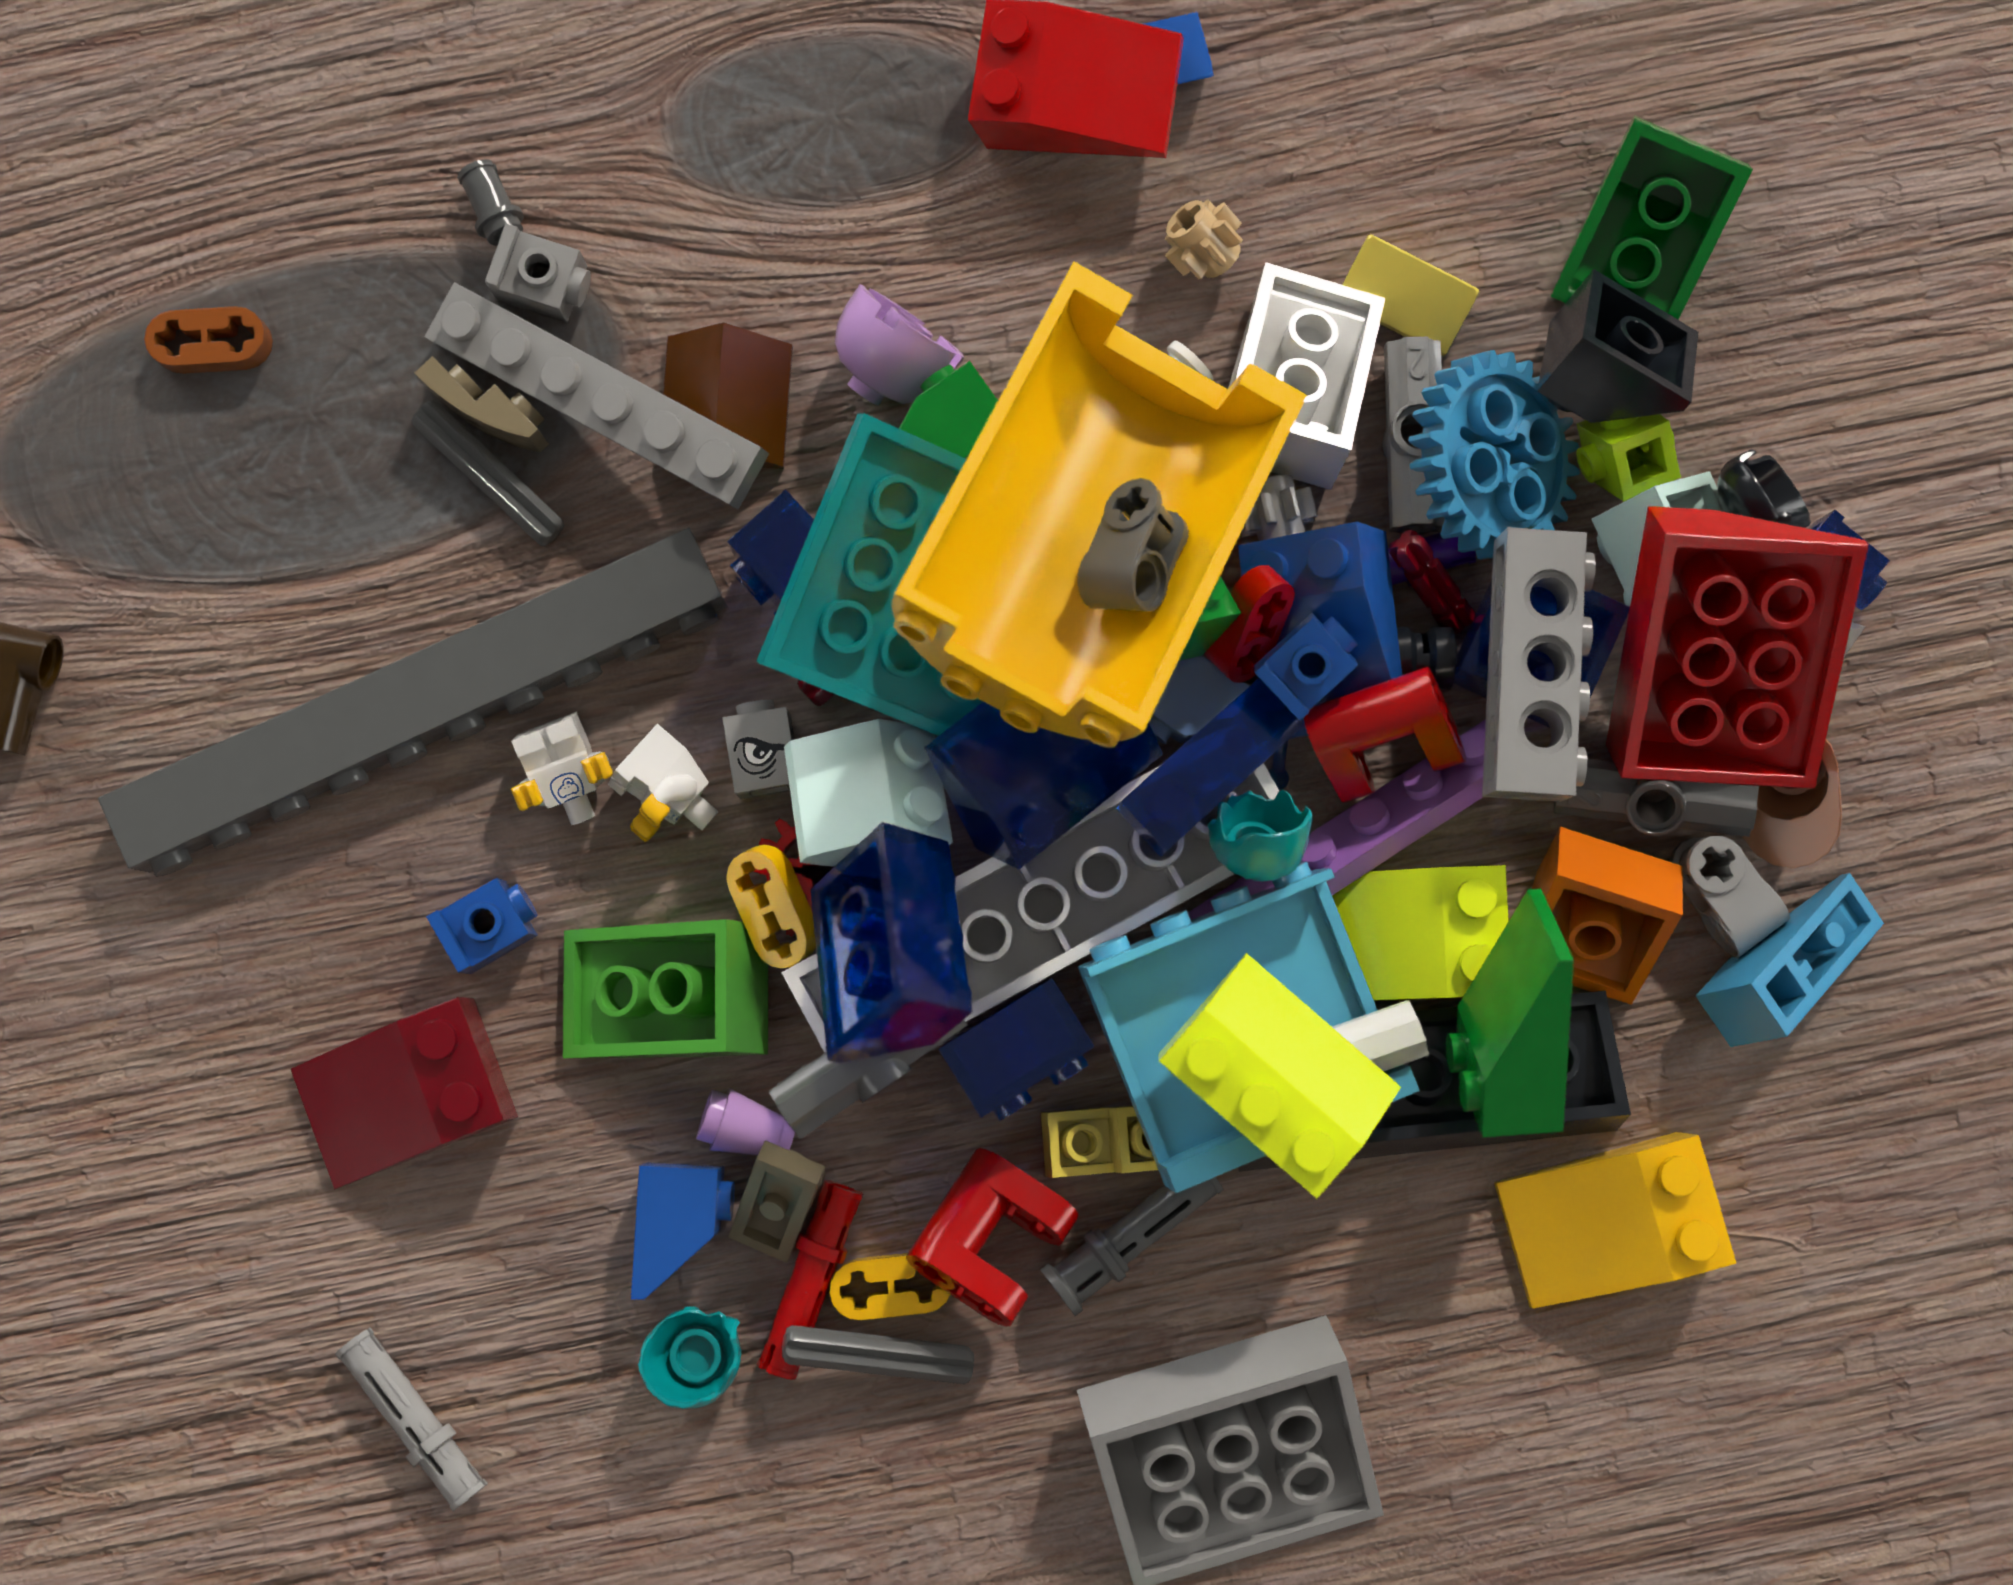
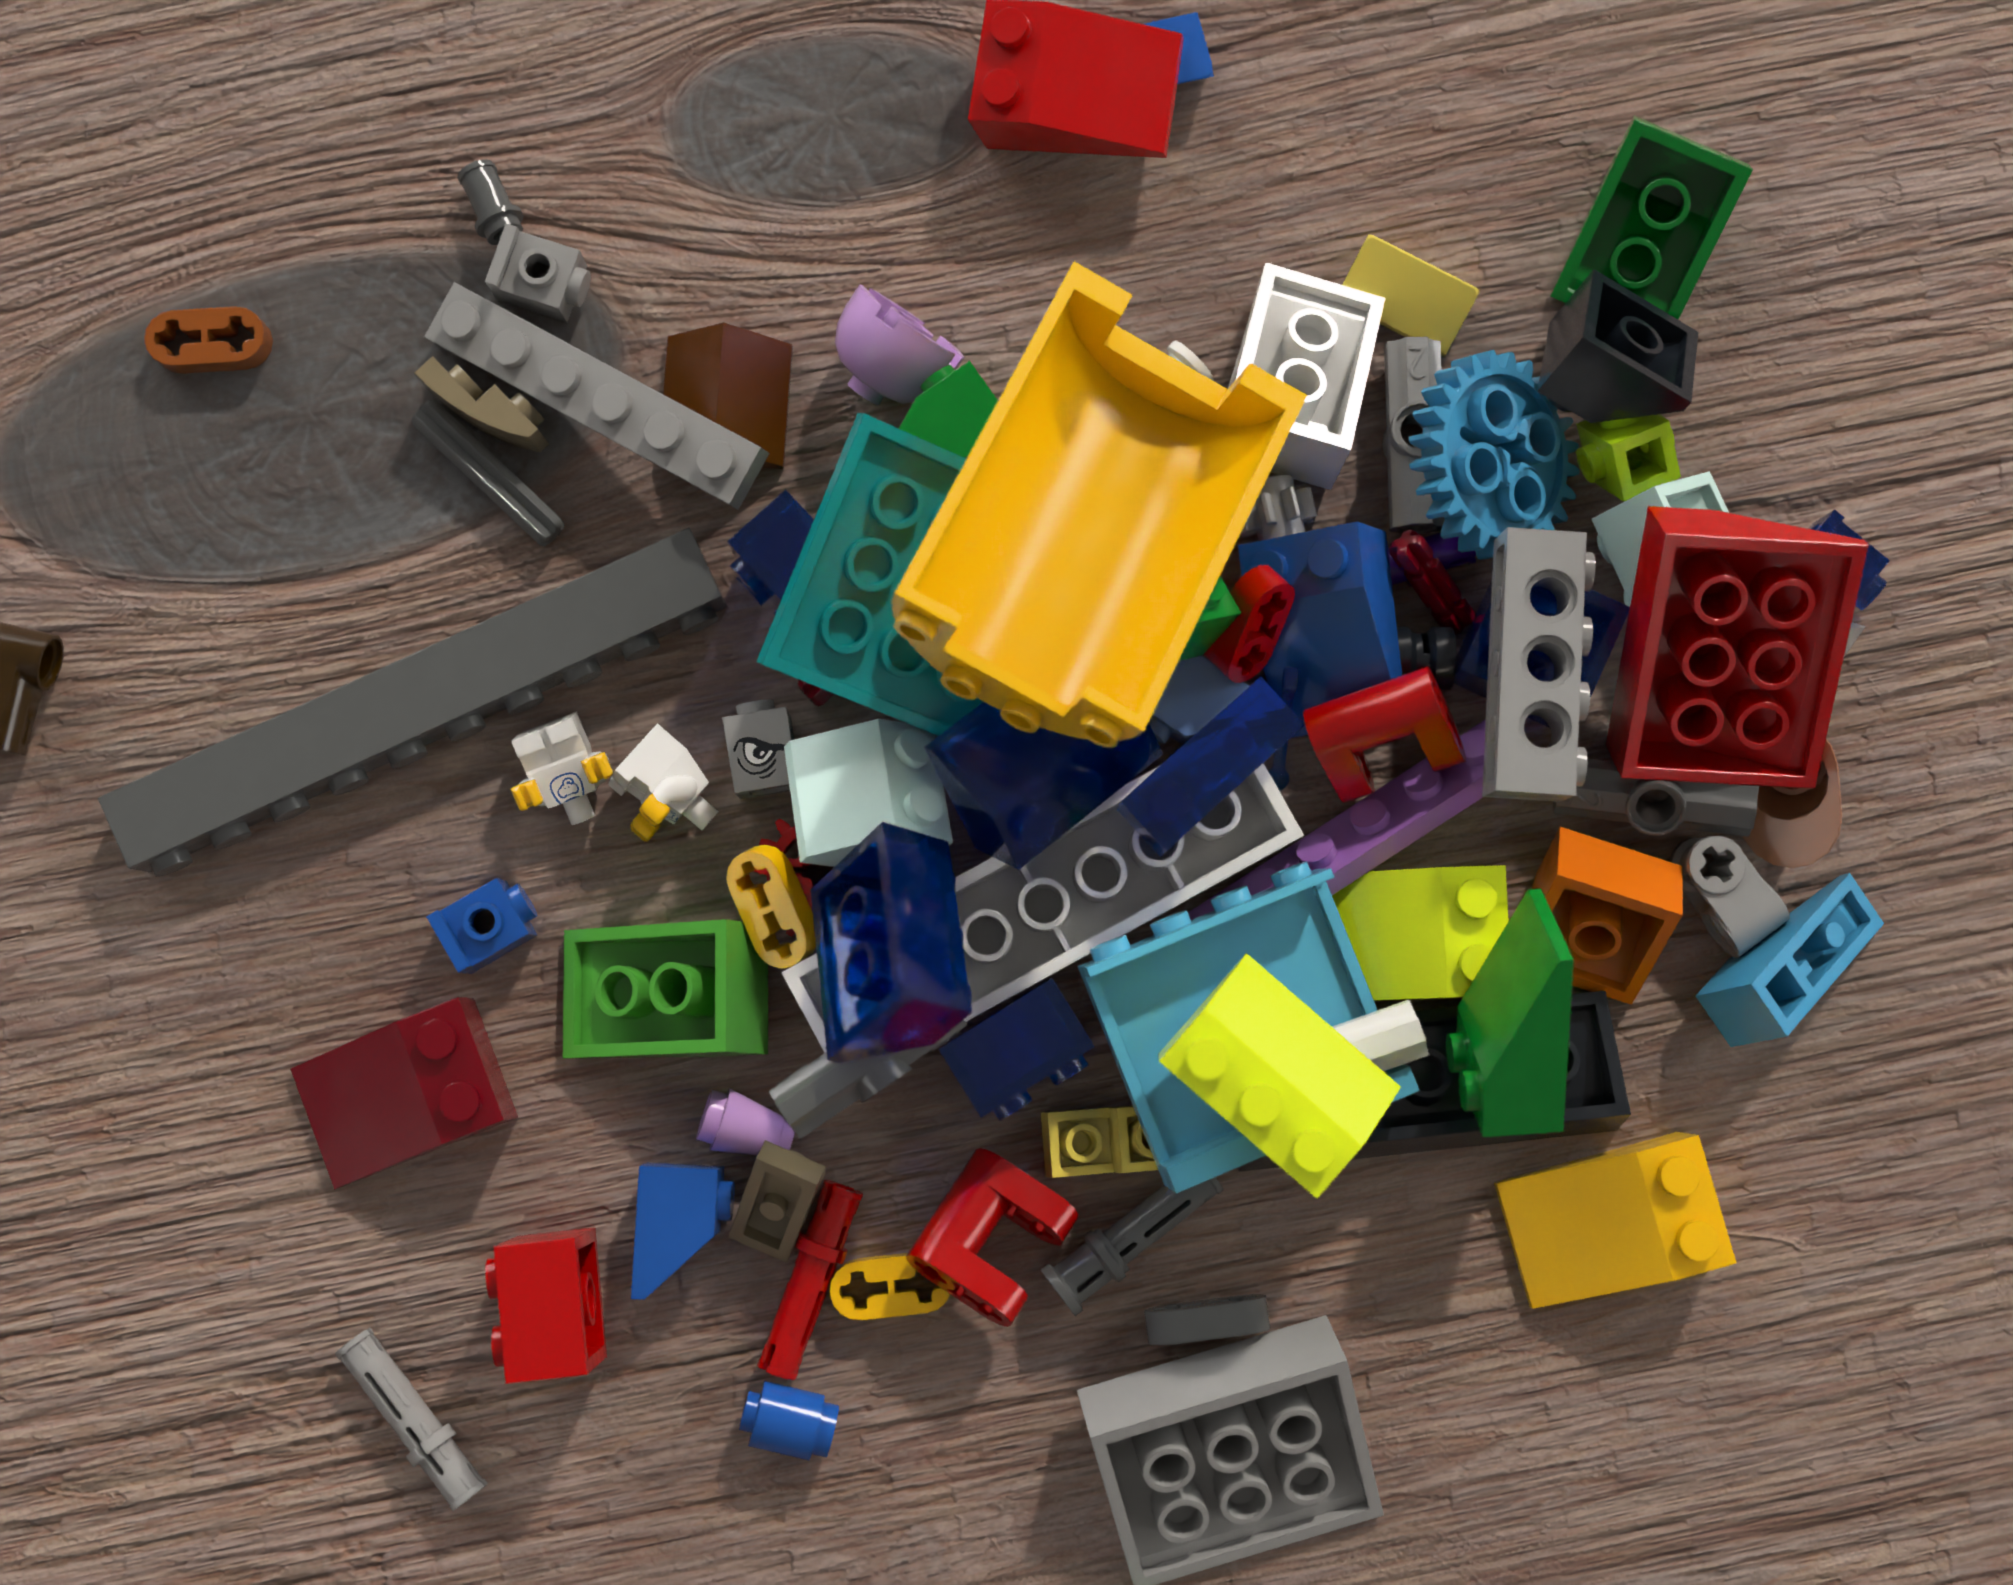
(547, 1305): none -> red brick
(690, 1358): teal hair -> none
(789, 1421): none -> blue brick
(877, 1354): dark grey axle -> none
(1132, 557): dark grey piece -> none
(1203, 239): tan gear -> none
(1207, 1319): none -> dark grey beam
(1260, 835): teal hair -> none
(1281, 670): blue brick -> none
(1760, 491): black hair -> none

